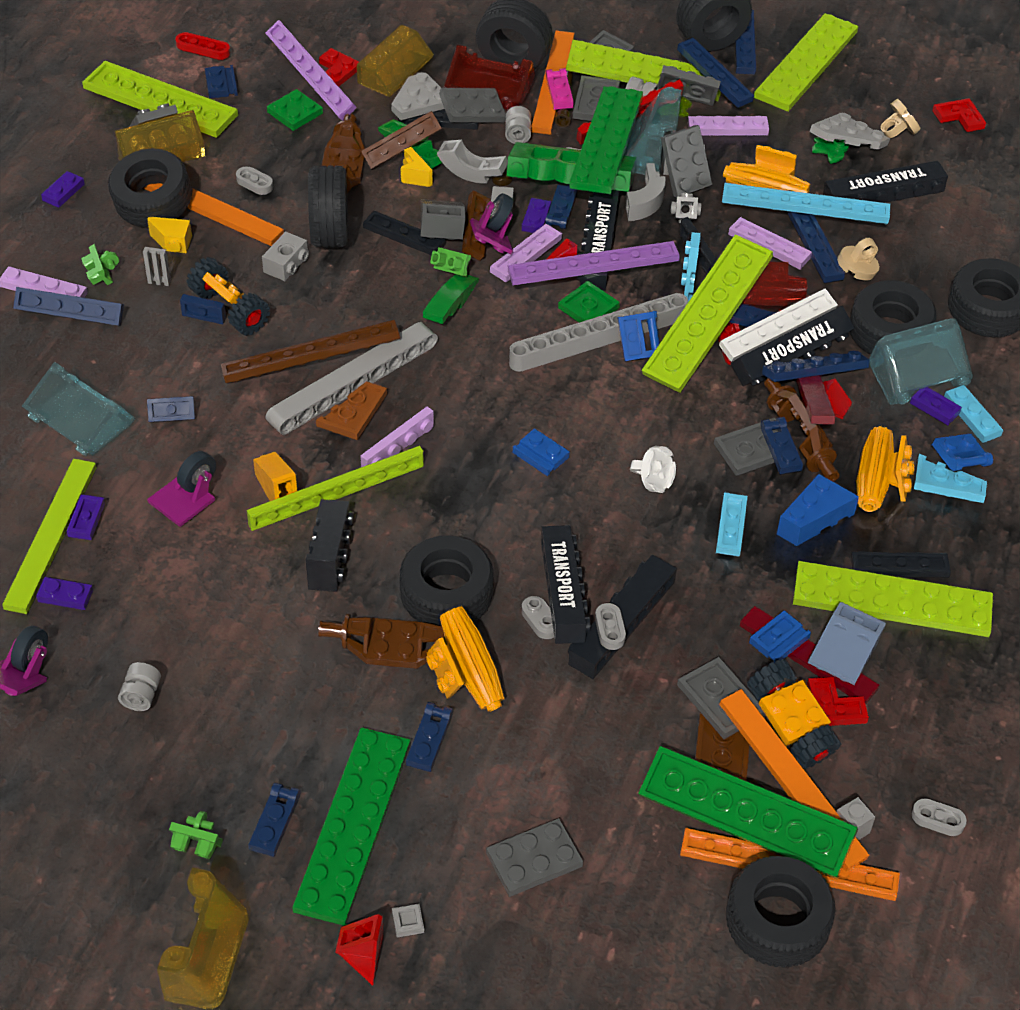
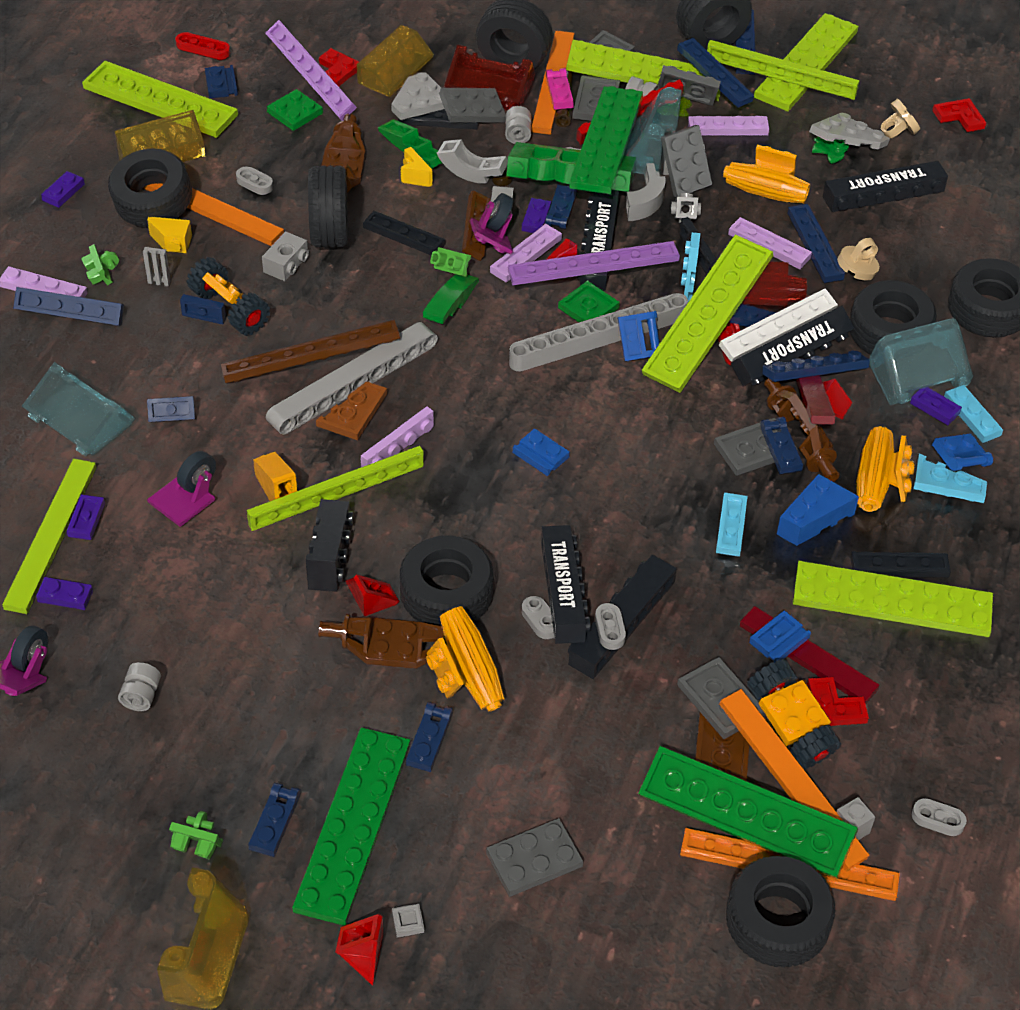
(147, 115): dark grey plate -> none
(371, 594): none -> red slope
(401, 139): reddish brown plate -> none
(442, 219): dark grey slope -> none
(656, 469): white tile -> none
(784, 70): none -> lime tile
(806, 203): medium azure plate -> none
(847, 643): sand blue slope -> none

